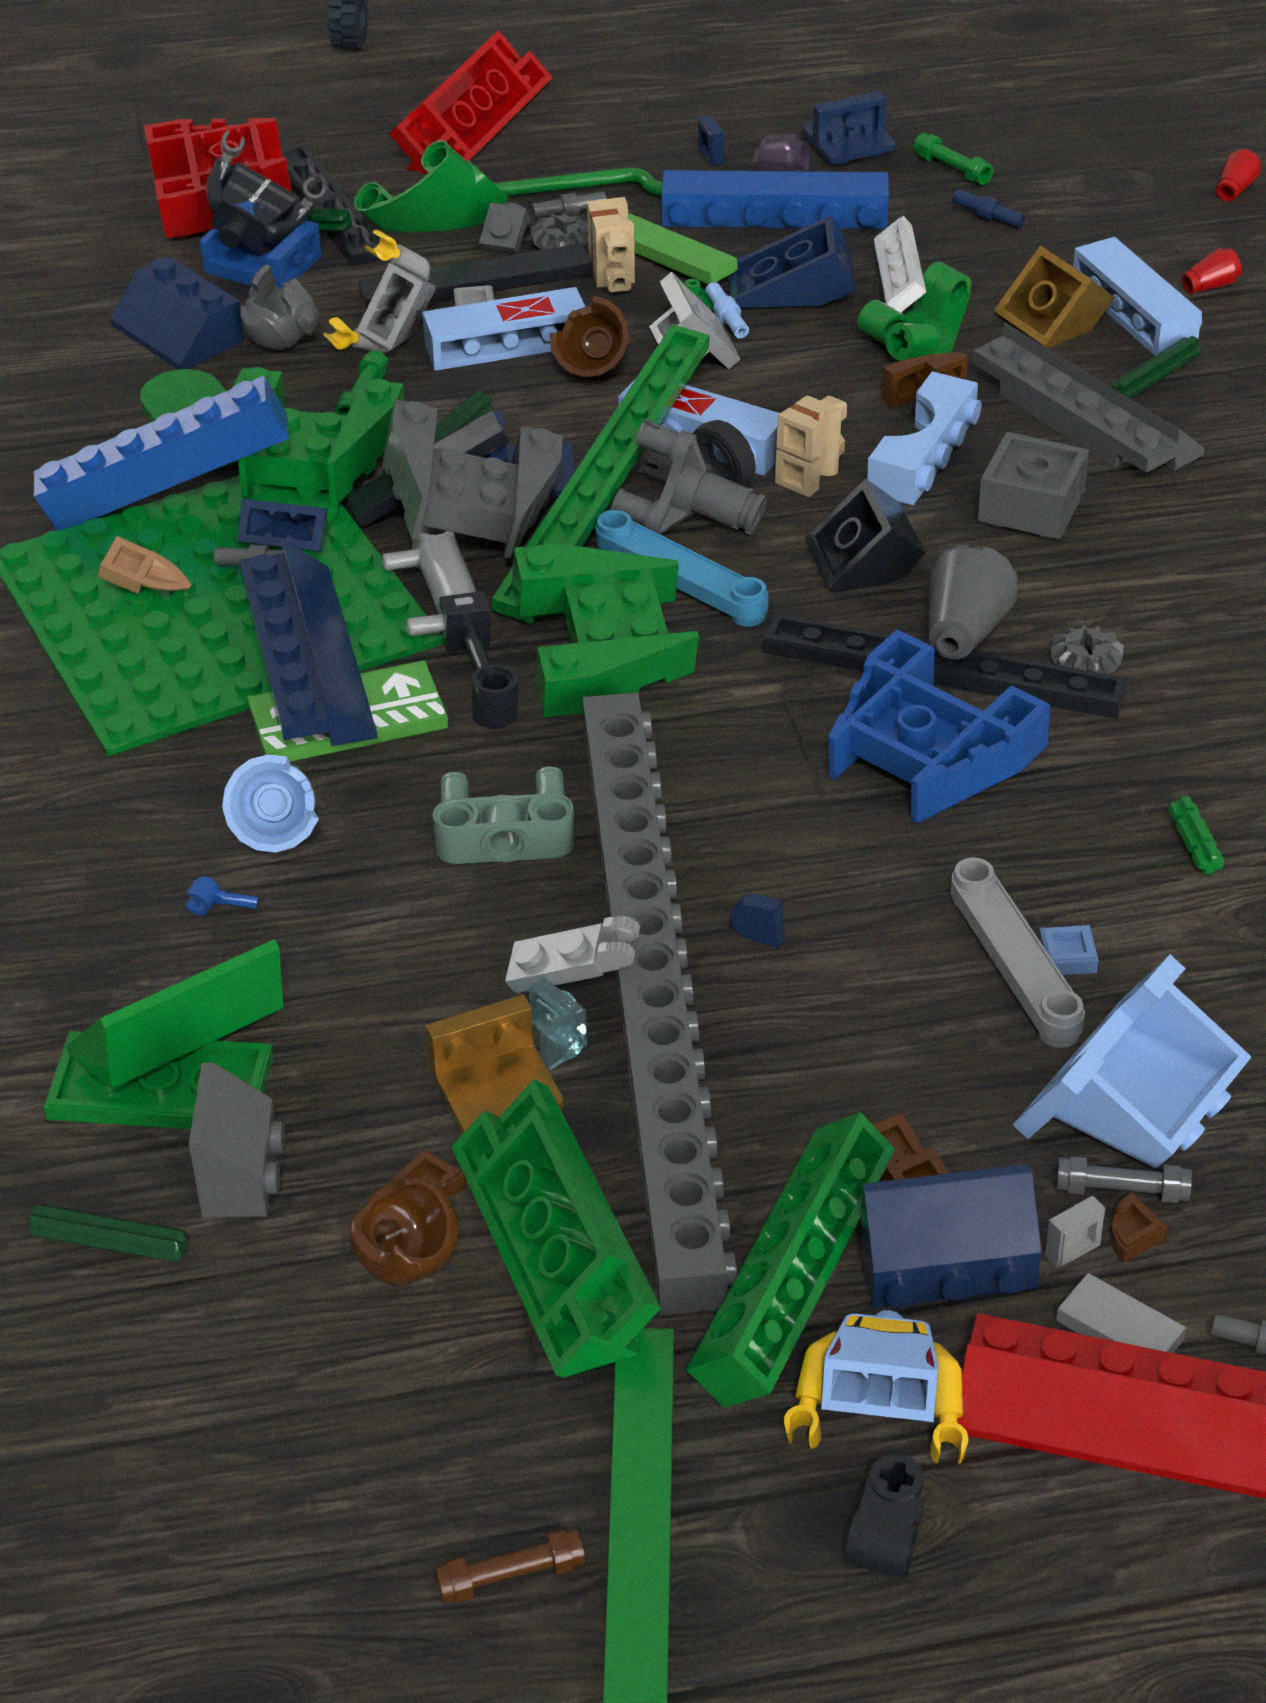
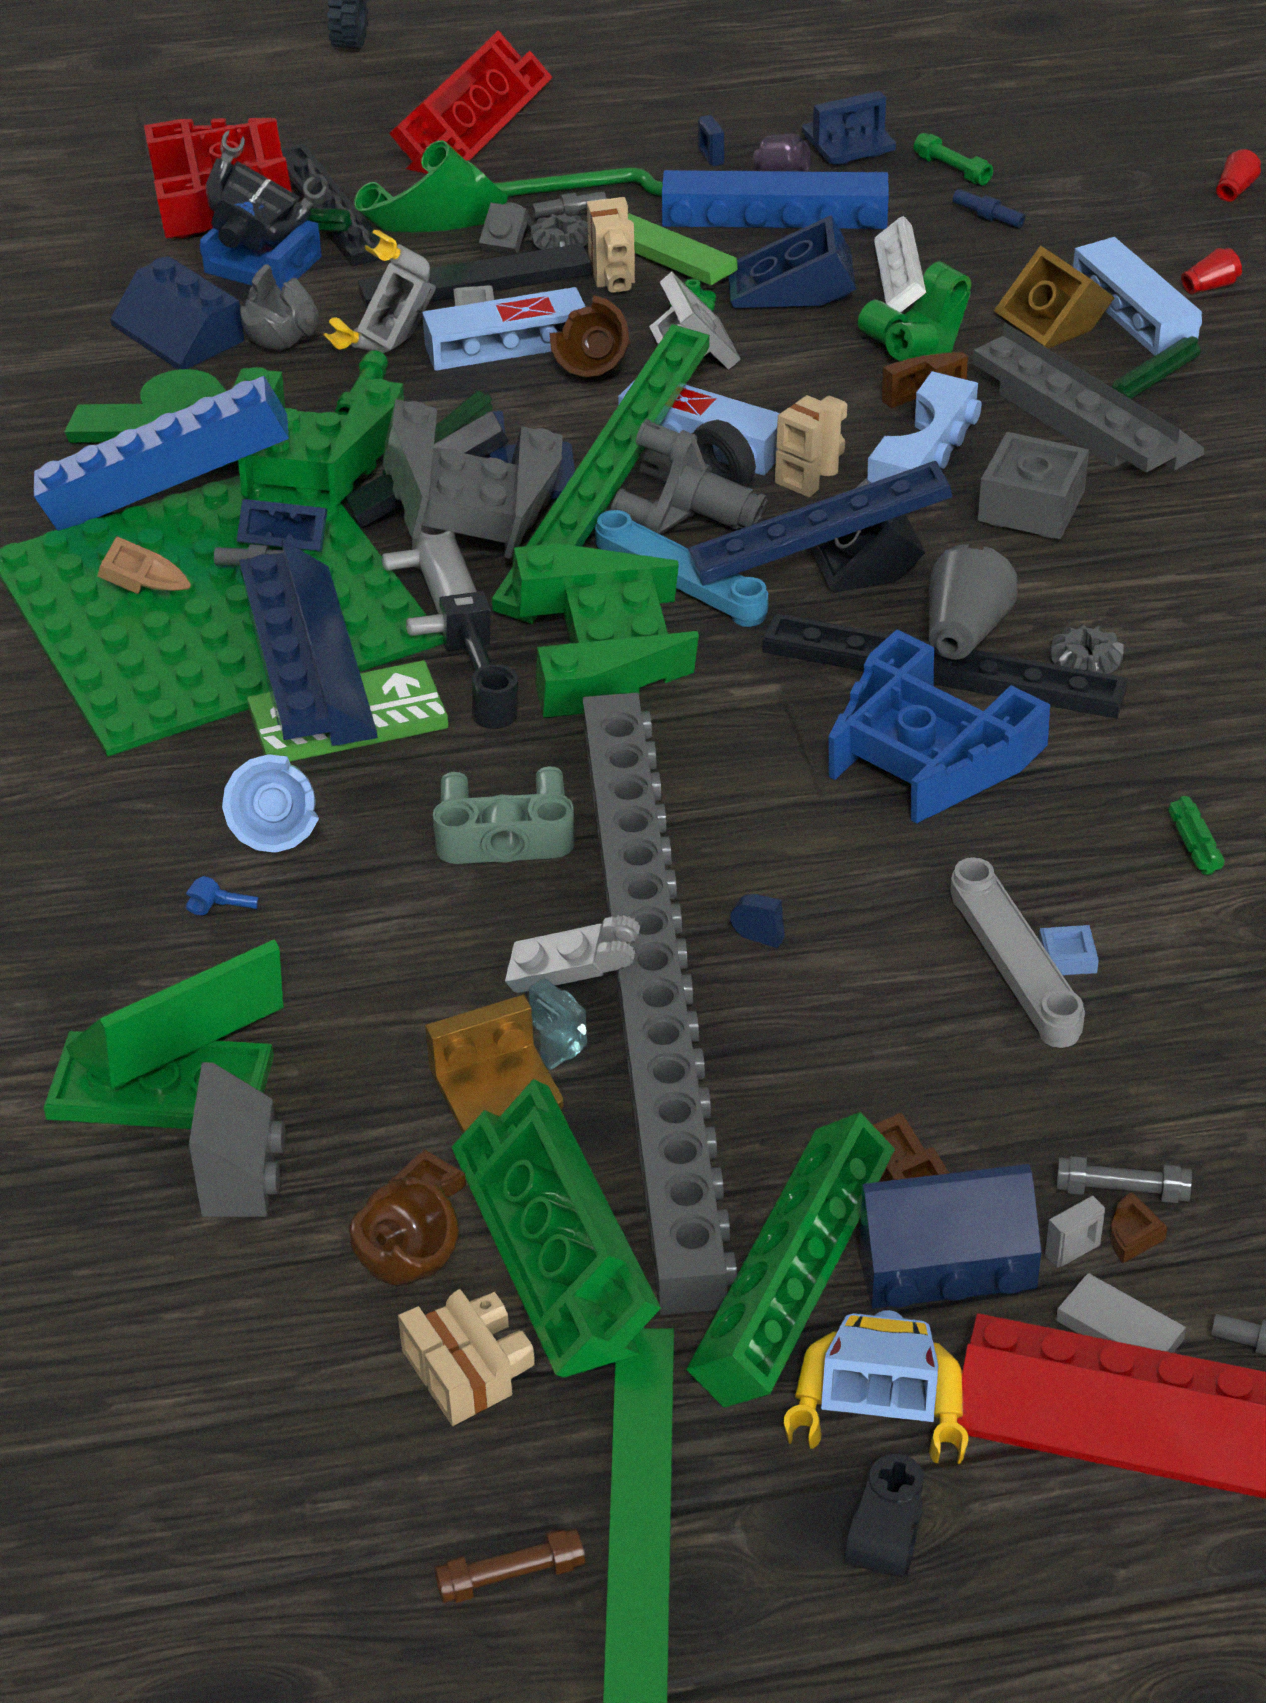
(105, 421): none -> green tile
(108, 1232): dark green axle -> none
(460, 1356): none -> tan hips
(727, 310): light blue bar -> none
(819, 522): none -> dark blue tile
(1143, 1074): light blue windscreen -> none

